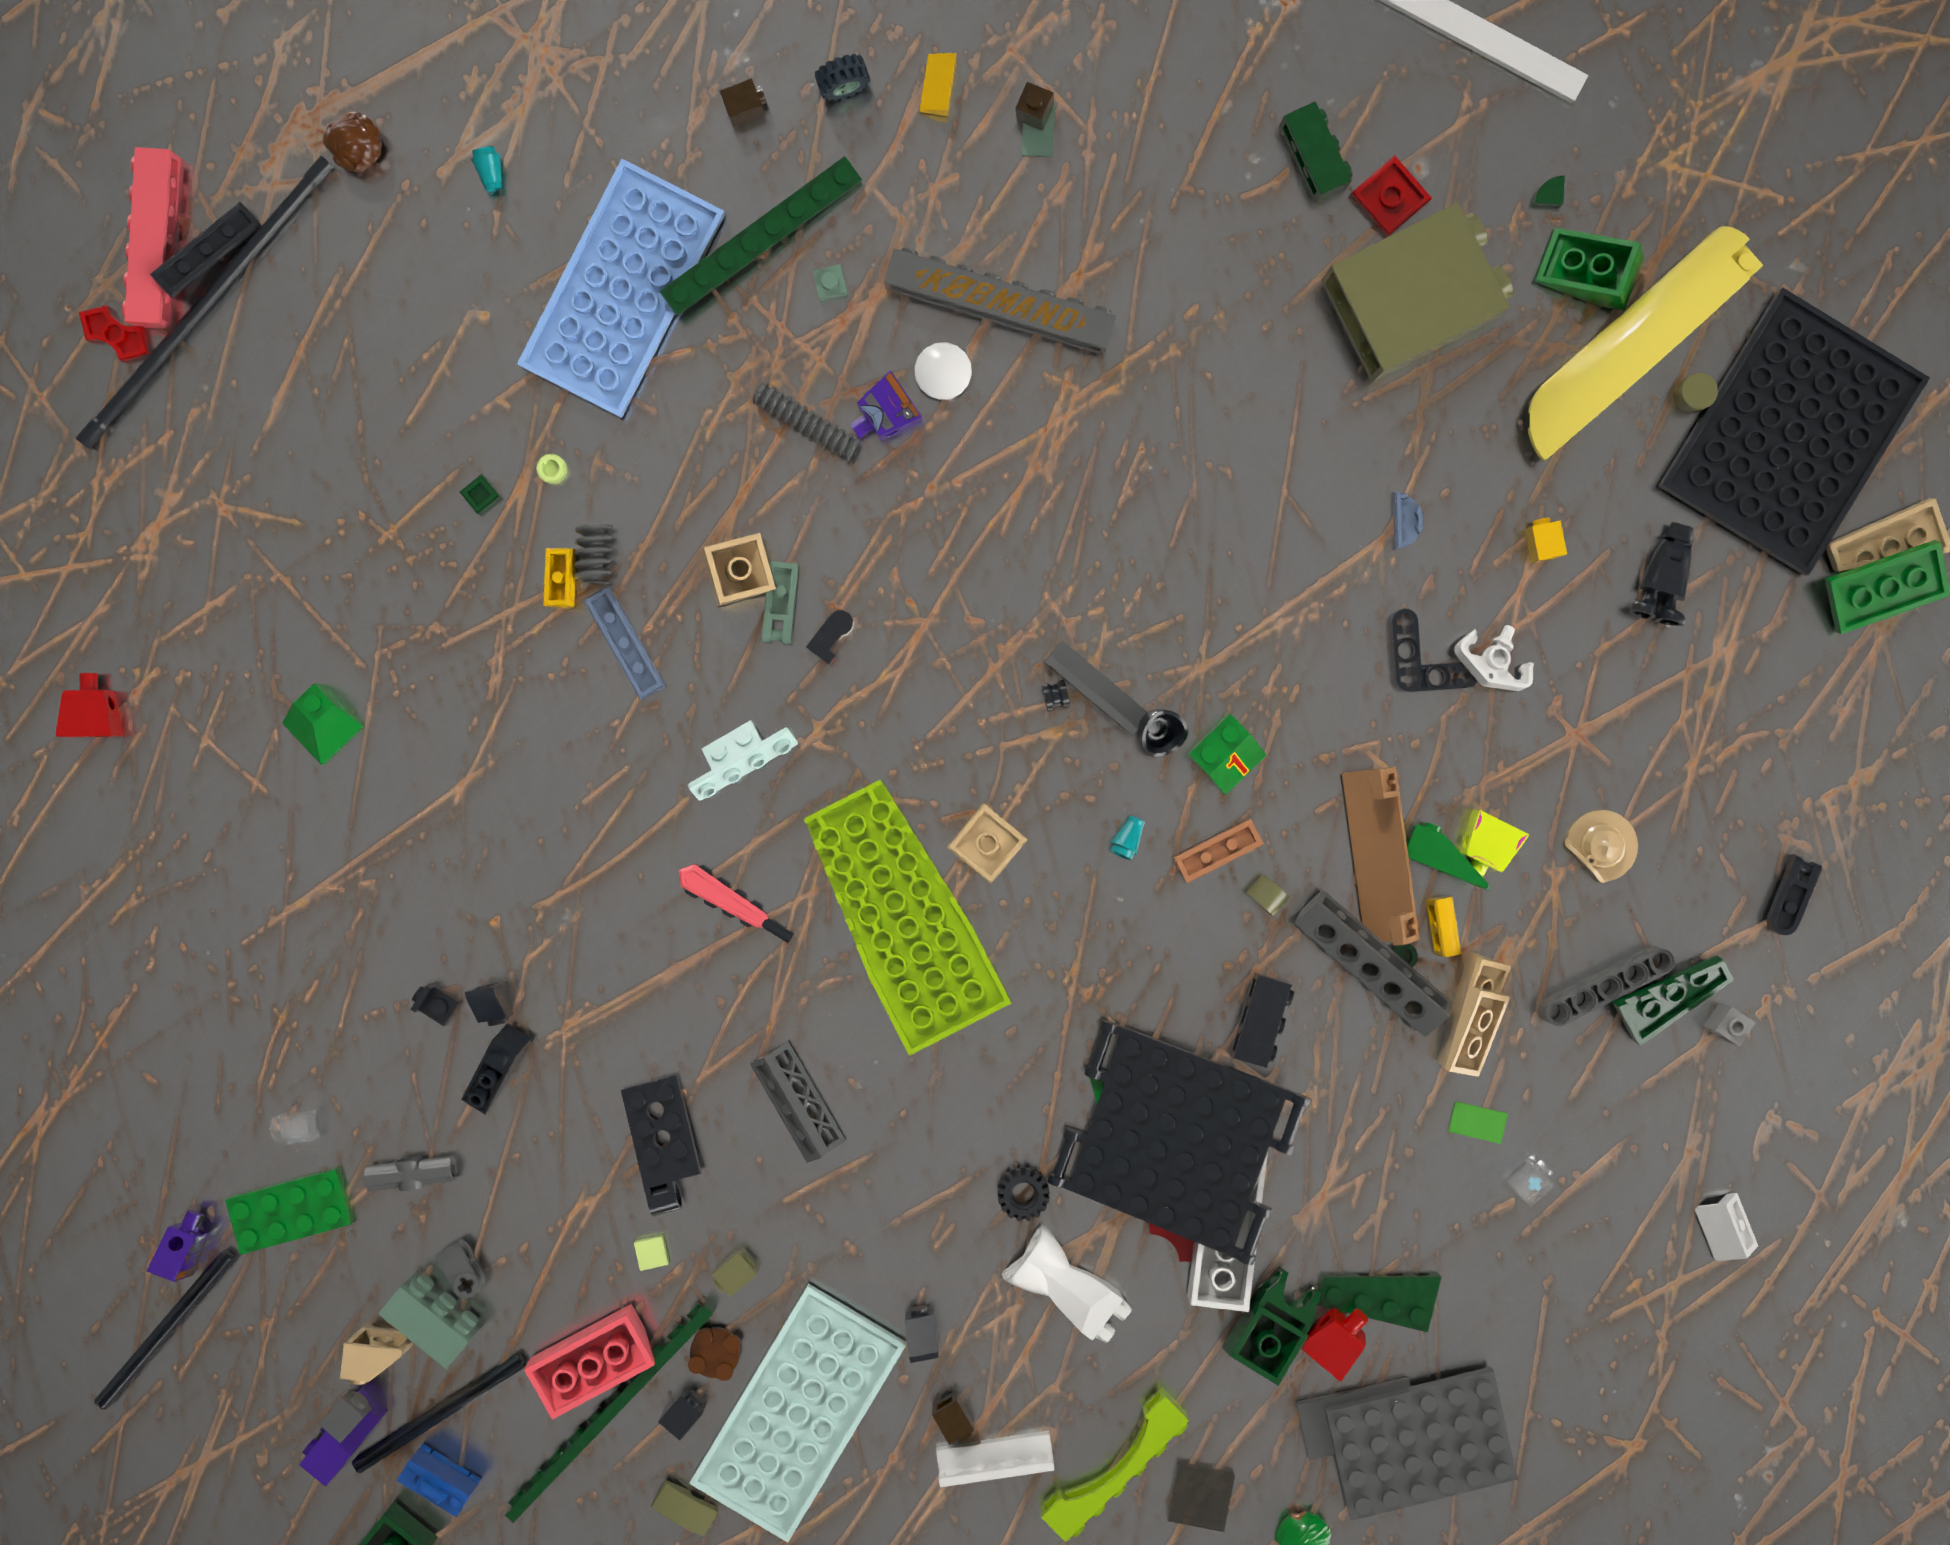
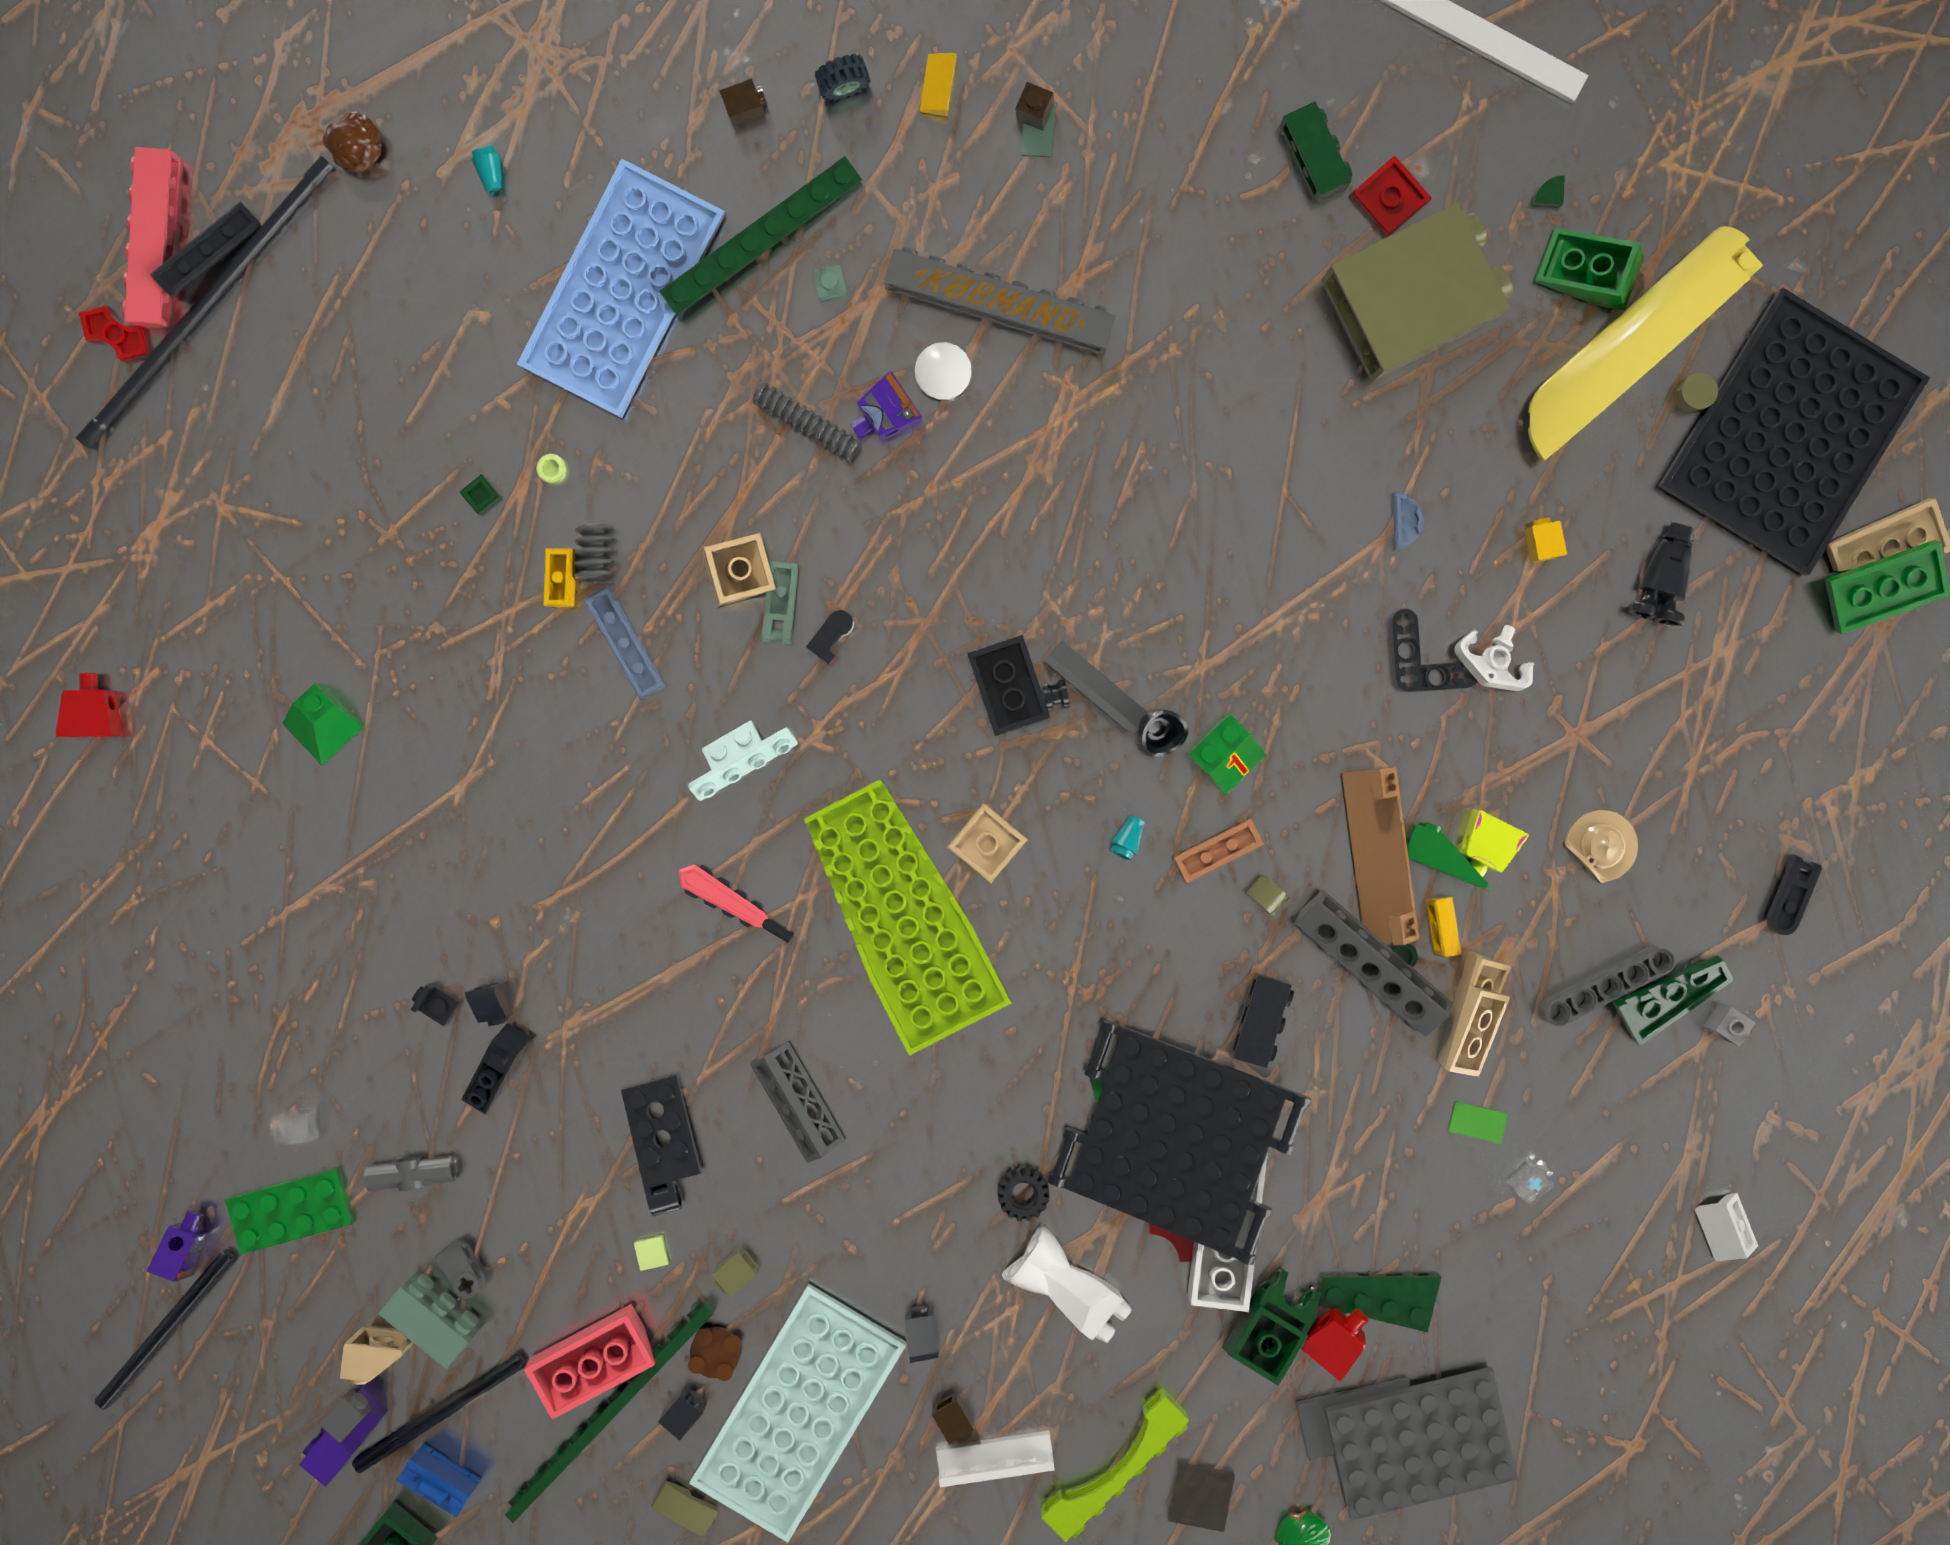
(1008, 685): none -> black brick

